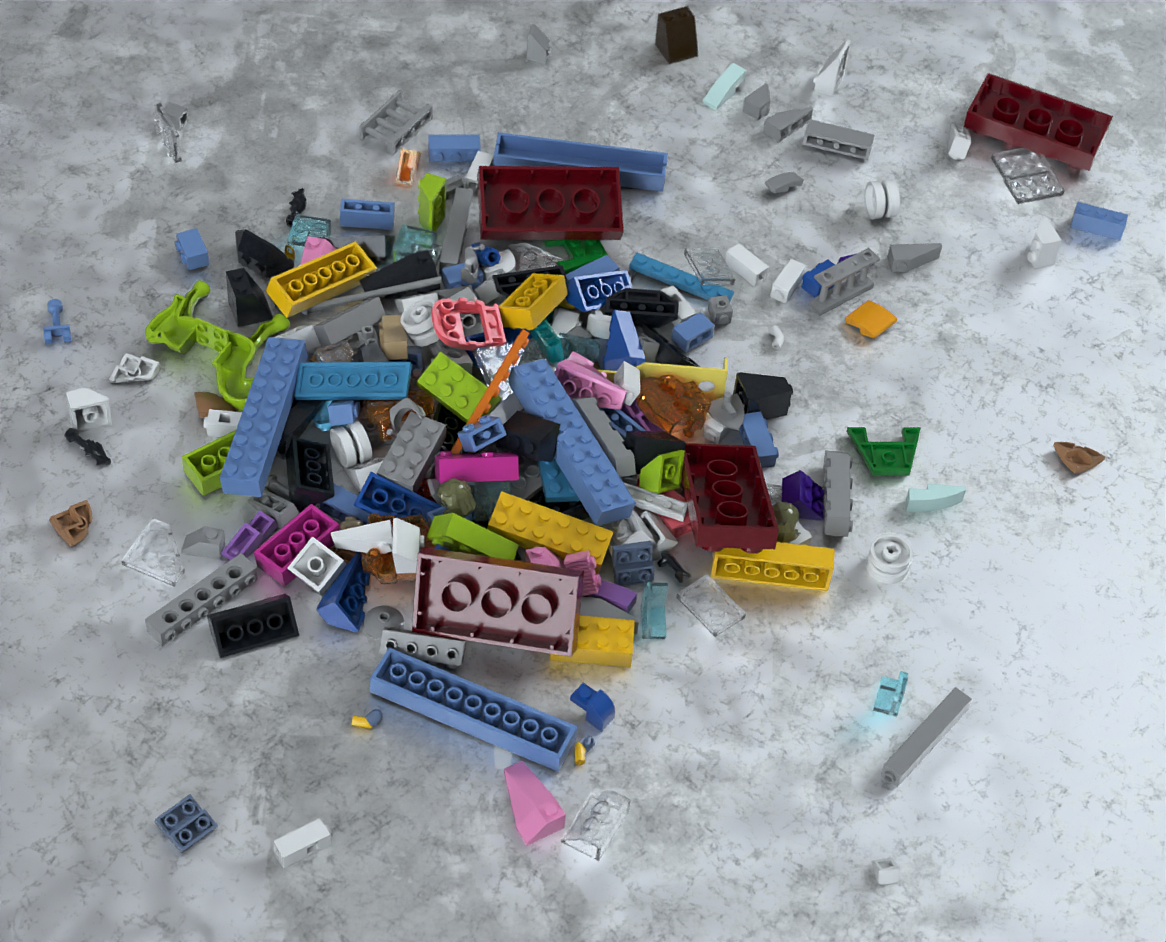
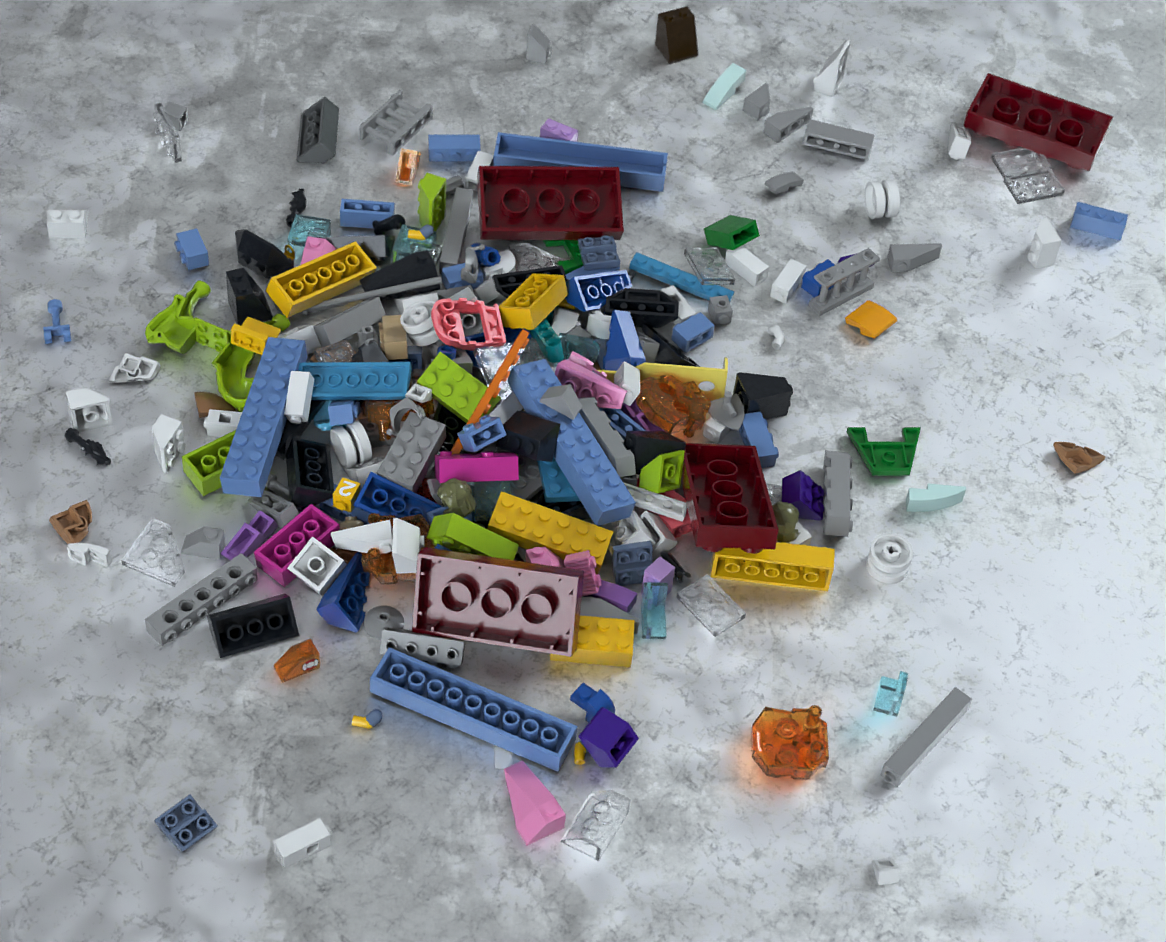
(67, 223): none -> white slope
(85, 552): none -> white slope
(168, 441): none -> white slope
(253, 335): none -> yellow bracket
(298, 661): none -> clear orange slope
(299, 396): none -> white brick
(318, 132): none -> dark grey slope
(346, 494): none -> yellow brick
(392, 222): none -> black piece
(419, 393): none -> white slope
(421, 234): none -> arm
(447, 350): none -> blue tile
(556, 130): none -> lavender brick
(563, 400): none -> light grey slope
(598, 252): none -> sand blue slope
(608, 738): none -> dark purple slope
(659, 572): none -> lavender brick
(731, 232): none -> green brick
(804, 743): none -> clear orange brick

